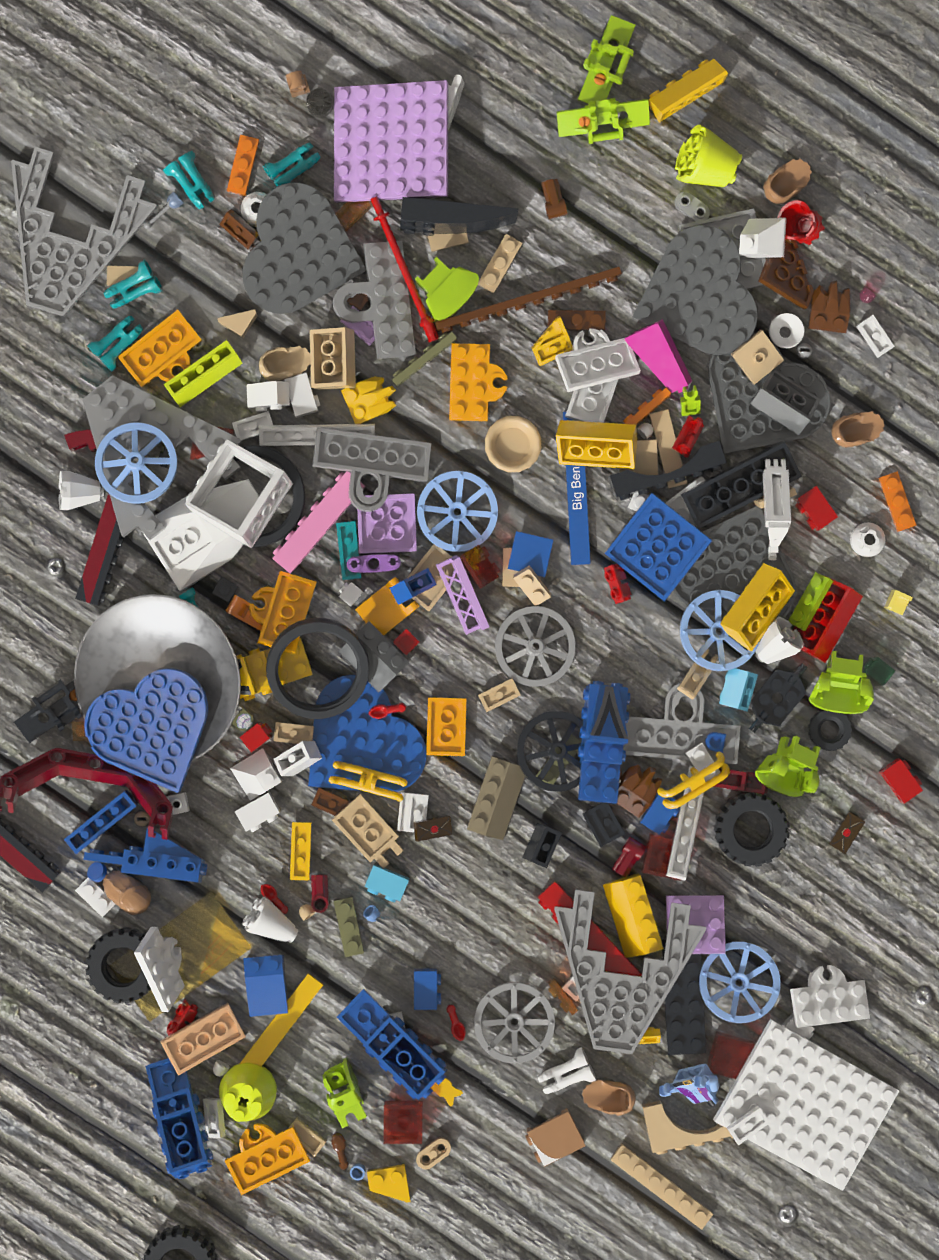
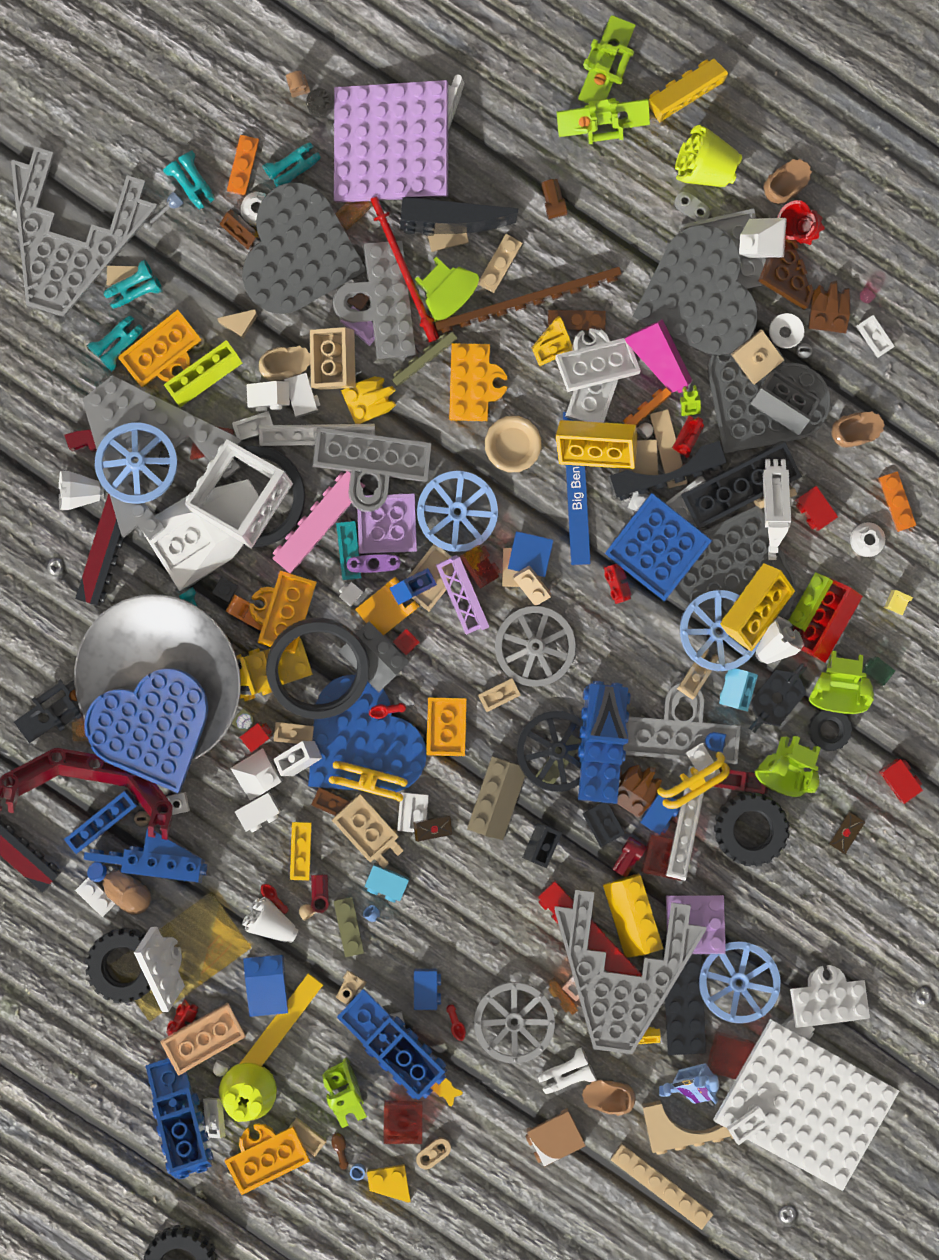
(352, 984): none -> tan plate

